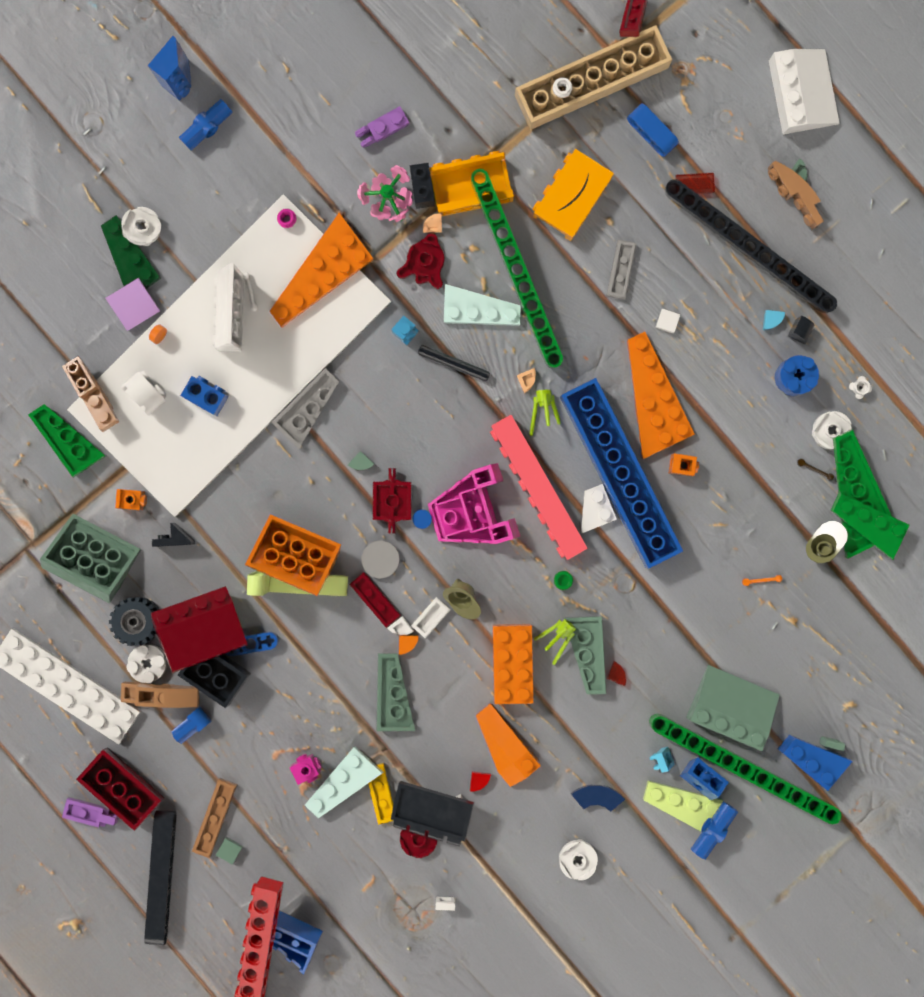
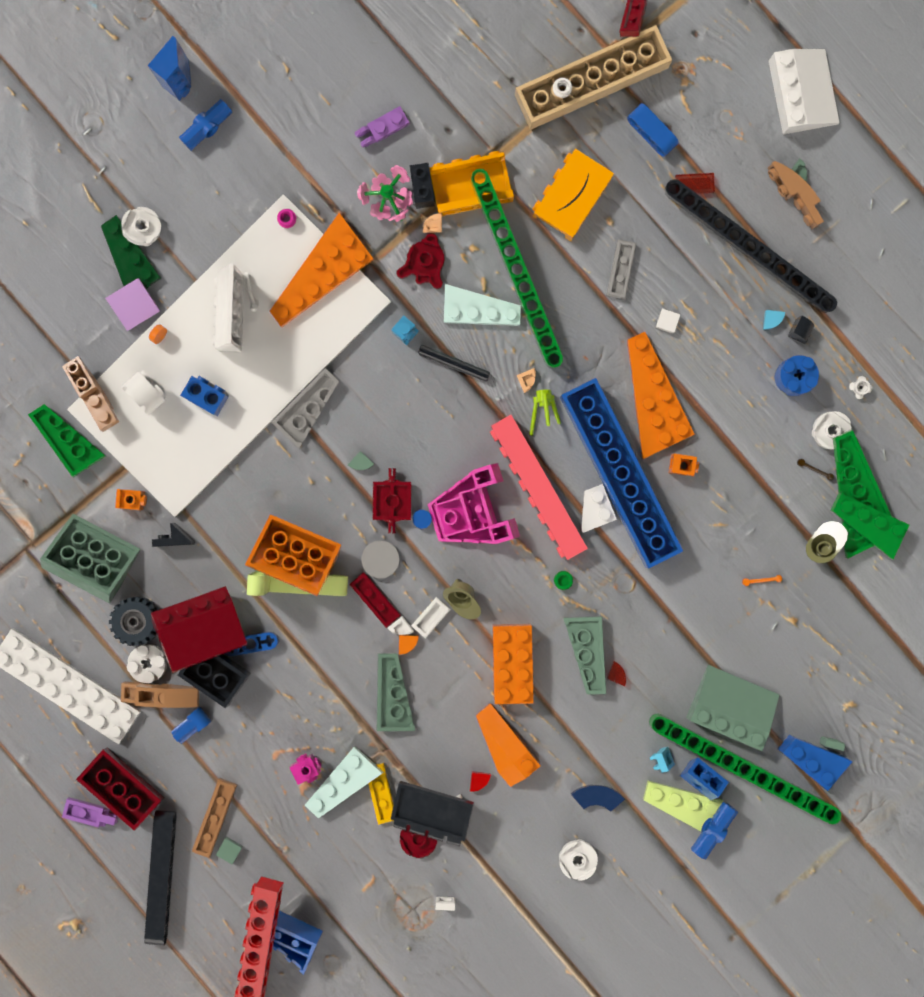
(564, 630): lime plant -> none

